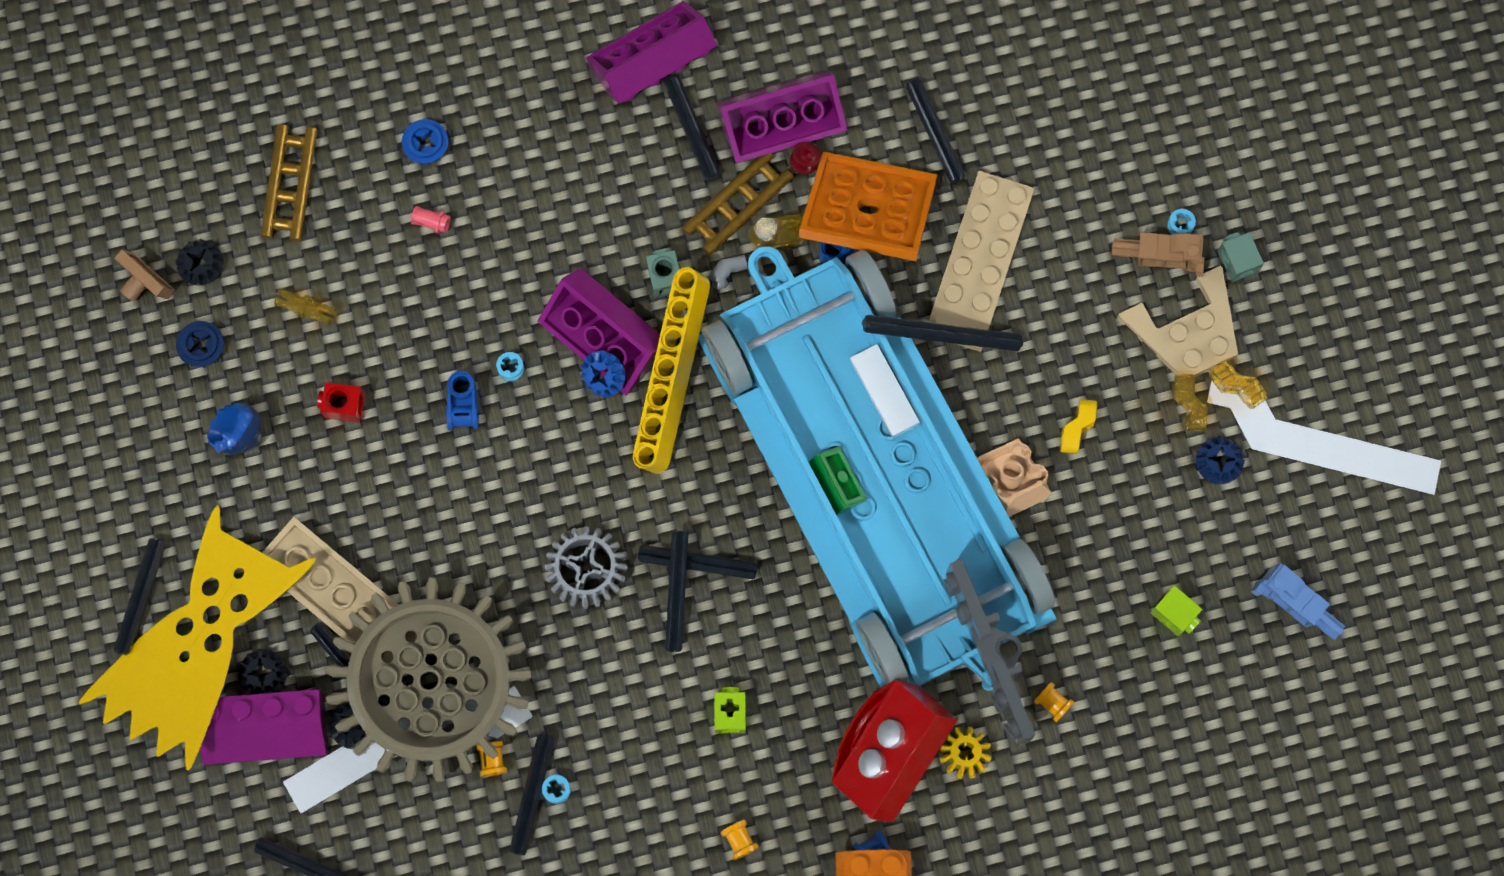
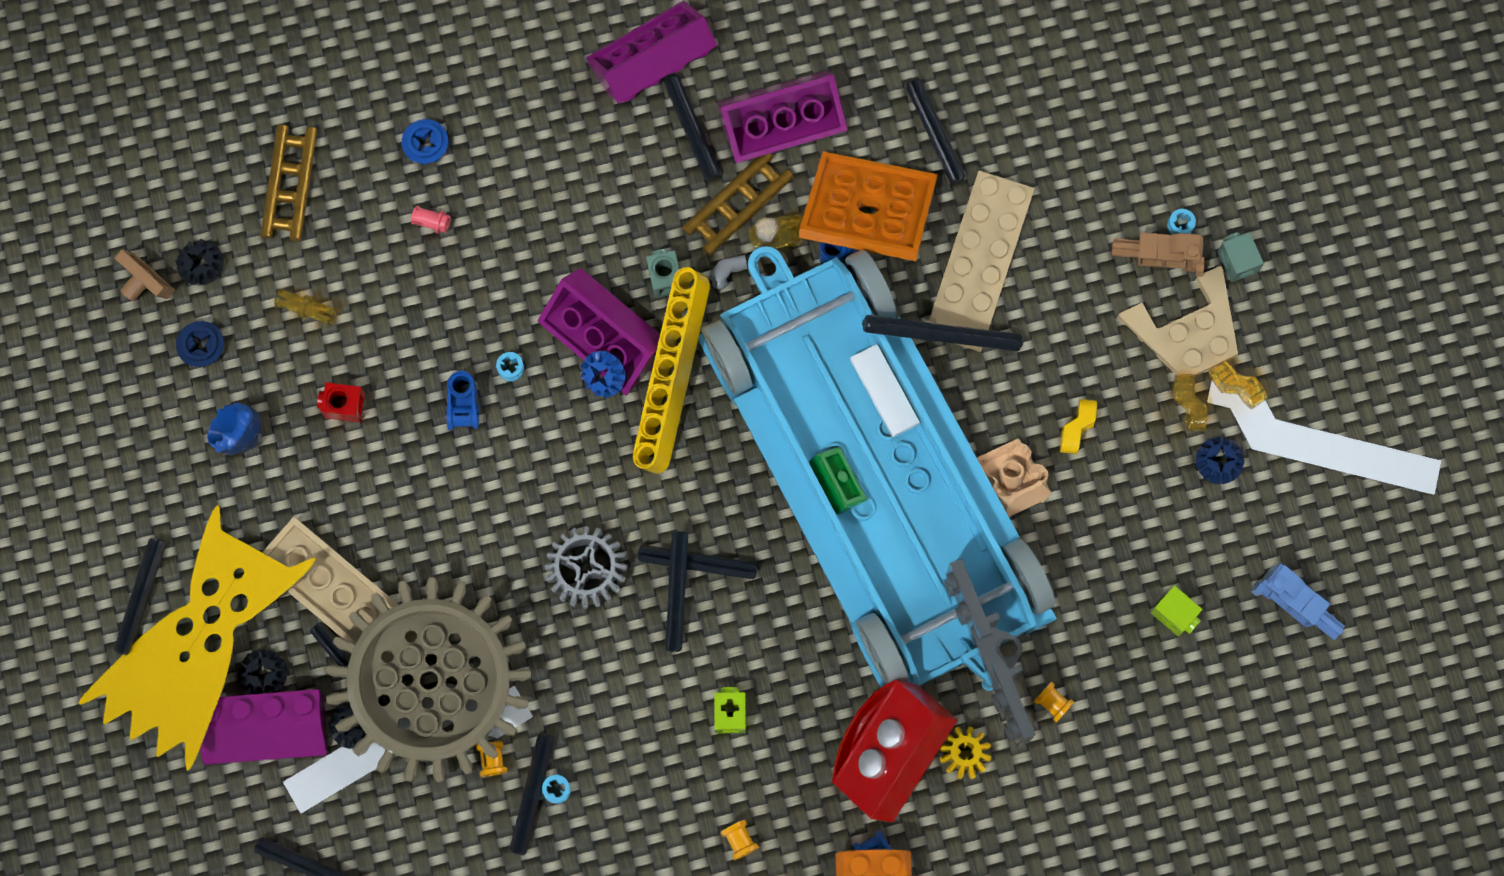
(805, 158): dark red wheel -> none

